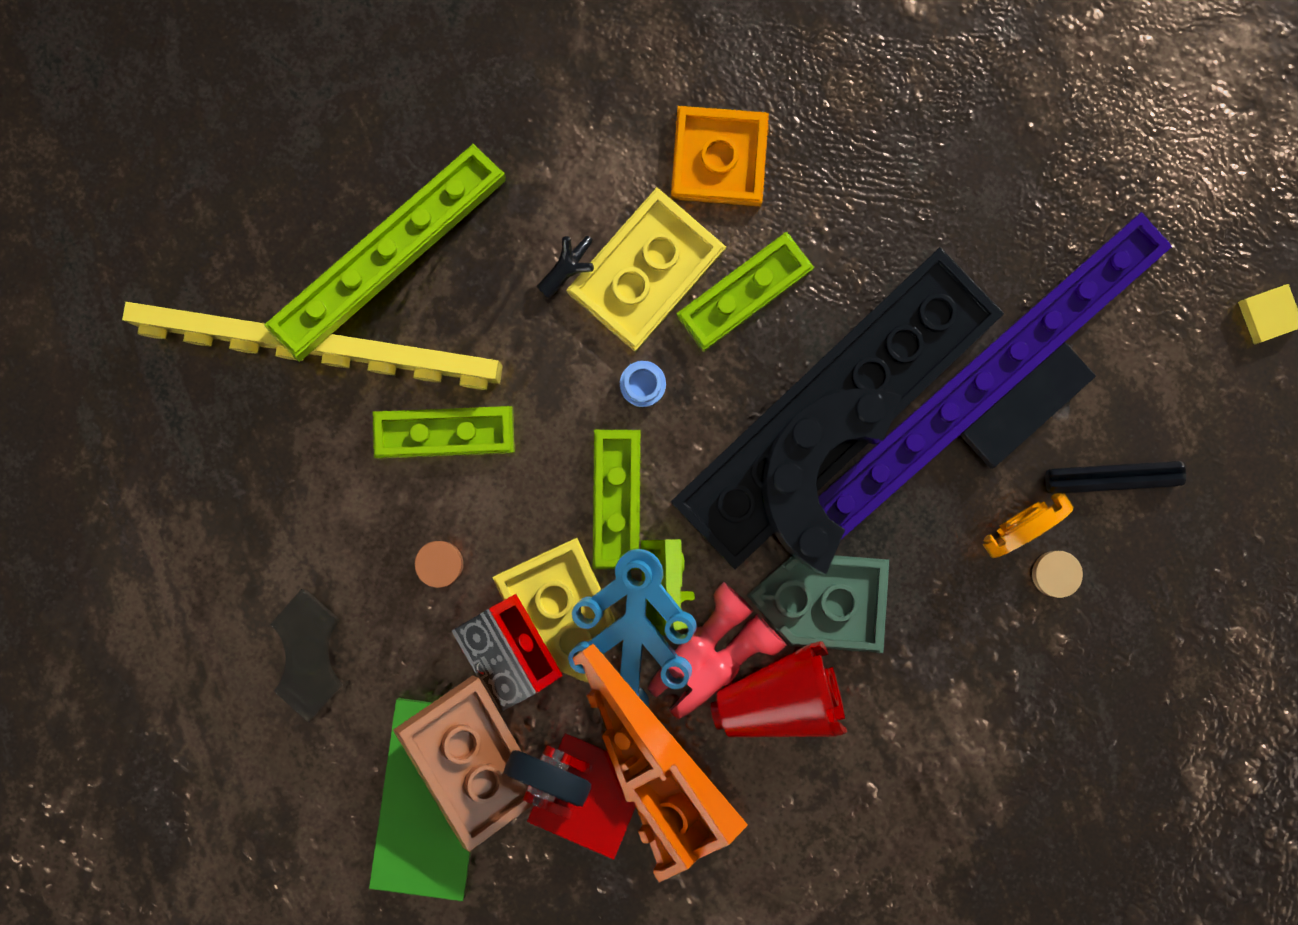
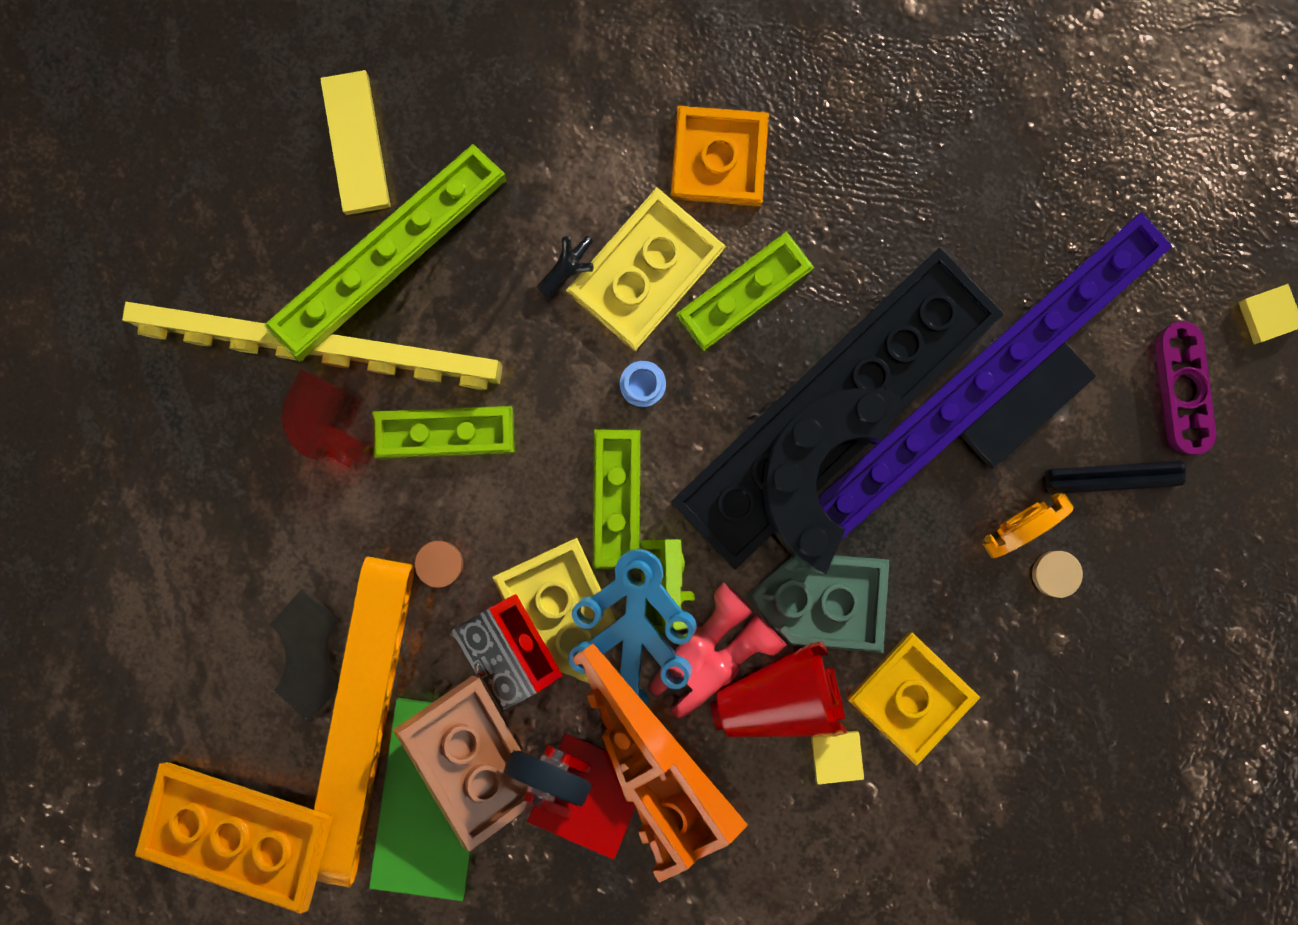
(234, 837): none -> light orange tile
(311, 418): none -> clear red brick
(355, 142): none -> light yellow tile
(361, 713): none -> light orange beam
(837, 758): none -> light yellow tile
(913, 698): none -> yellow tile
(1199, 374): none -> magenta beam

